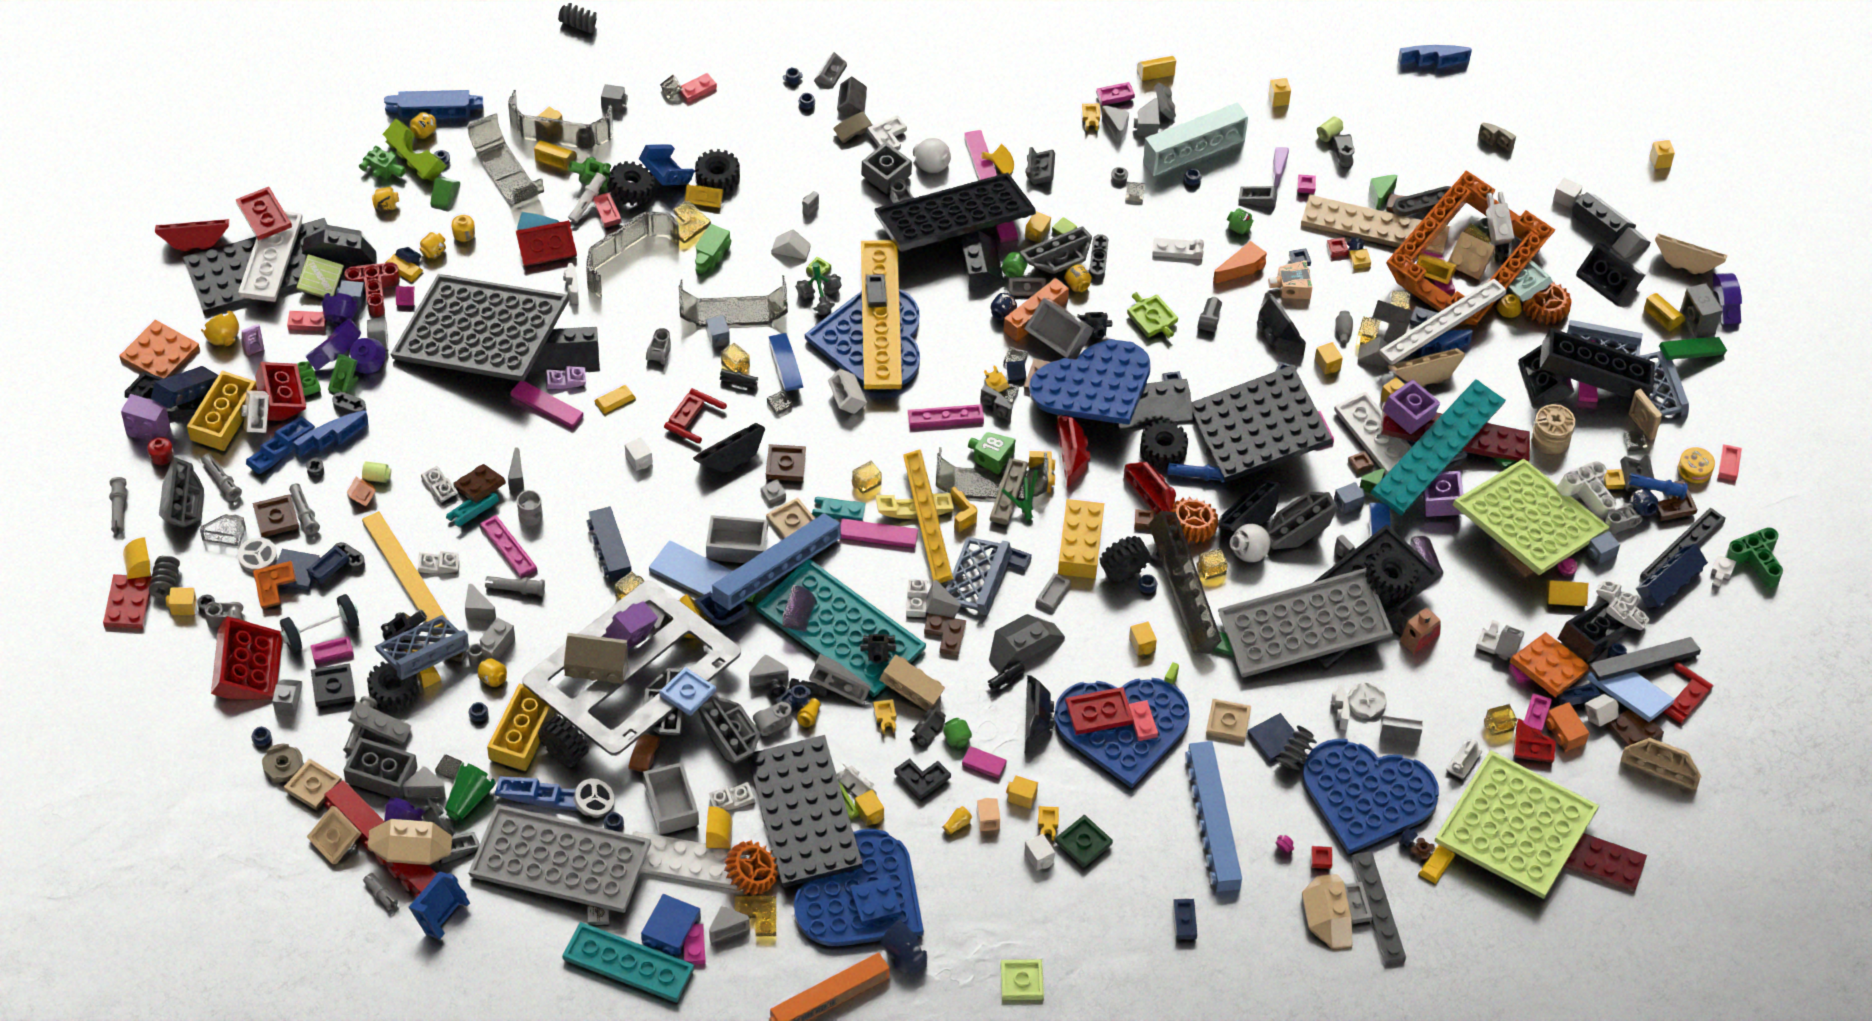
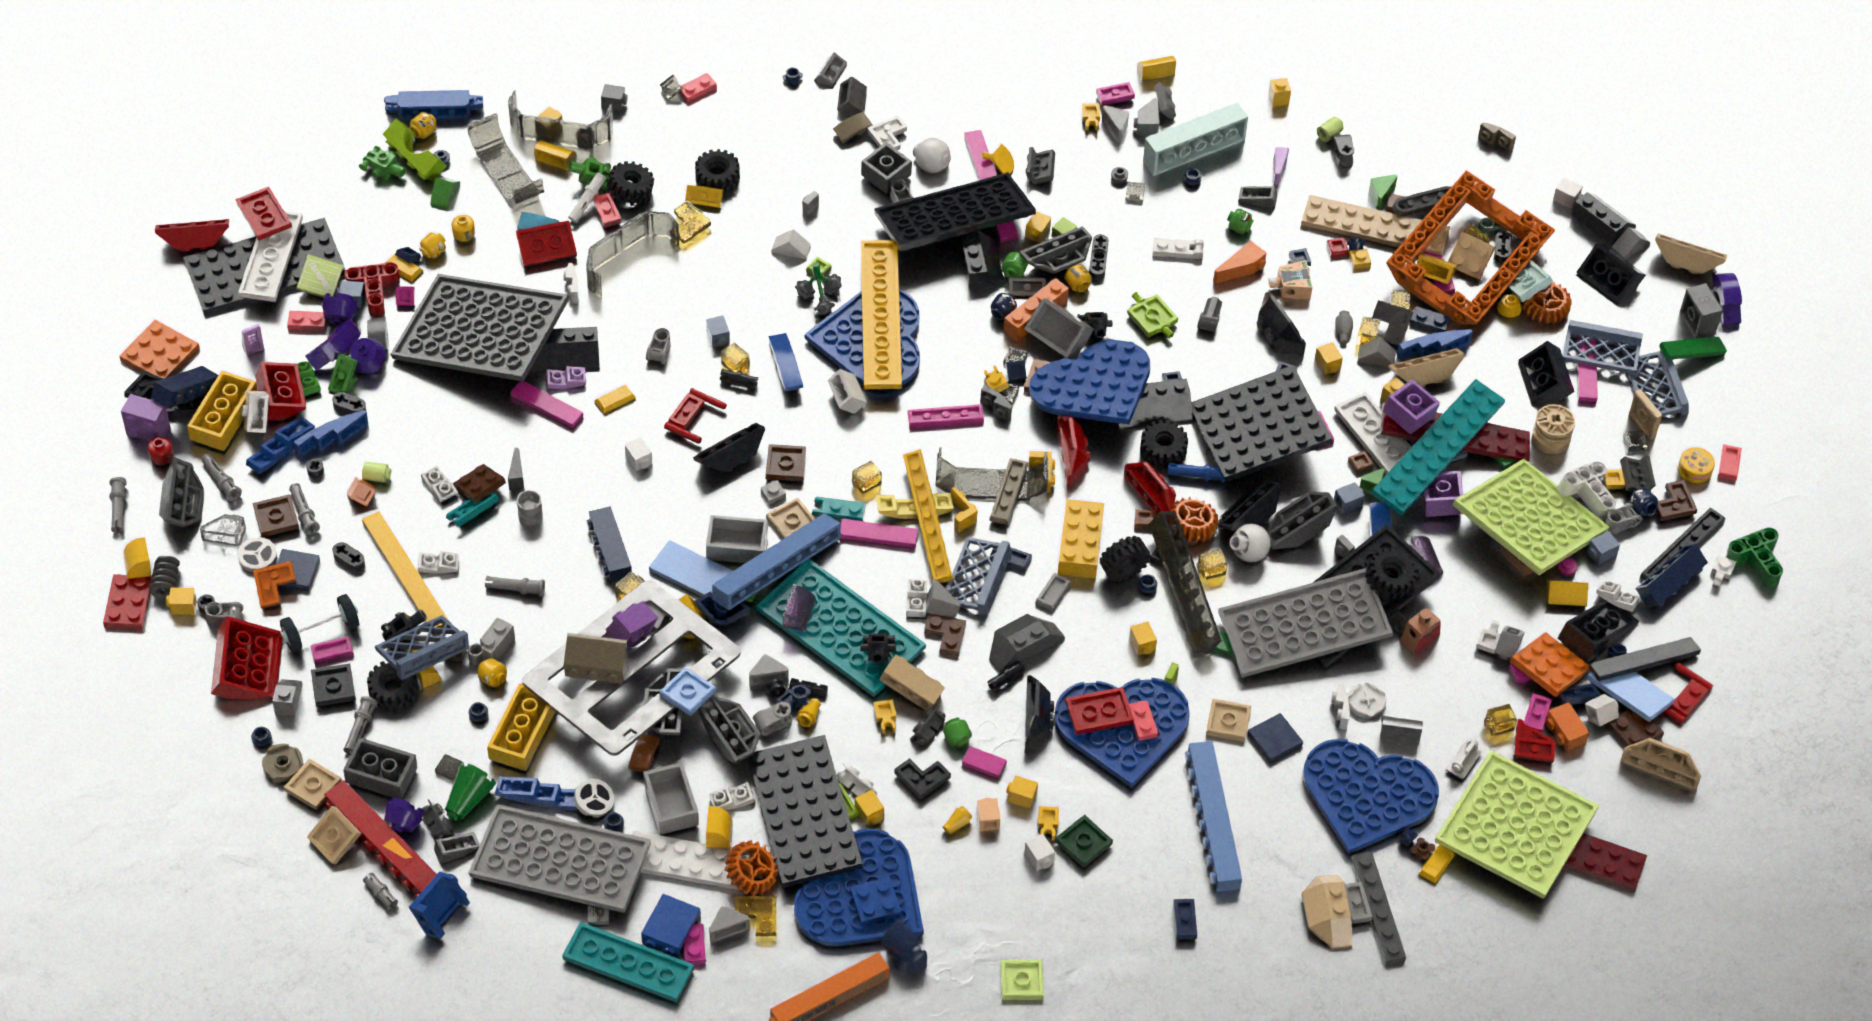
(222, 329): yellow cylinder -> none
(328, 564): dark blue tile -> none
(340, 245): black wedge -> none
(379, 723): light grey plate -> none
(385, 199): yellow head -> none
(410, 841): tan wedge -> none
(424, 784): light grey slope -> none
(477, 605): light grey slope -> none
(508, 547): dark pink tile -> none
(563, 741): black tyre -> none
(576, 18): dark grey piece -> none
(659, 162): blue panel -> none
(711, 247): hinge -> none
(736, 310): clear smoke windscreen -> none
(779, 402): clear smoke tile -> none
(806, 100): dark blue plate -> none
(838, 679): light grey slope -> none
(876, 291): tile -> none
(992, 450): bright green torso -> none
(1026, 505): green plant -> none
(1285, 843): dark pink plate -> none
(1296, 748): dark grey piece -> none
(1306, 183): plate -> none
(1321, 857): red plate -> none
(1439, 54): blue slope -> none
(1442, 322): white plate -> none
(1499, 220): white hinge -> none
(1596, 364): black brick -> none
(1633, 618): white slope -> none
(1662, 154): yellow brick -> none
(1663, 311): yellow brick -> none
(1667, 487): blue pin -> none

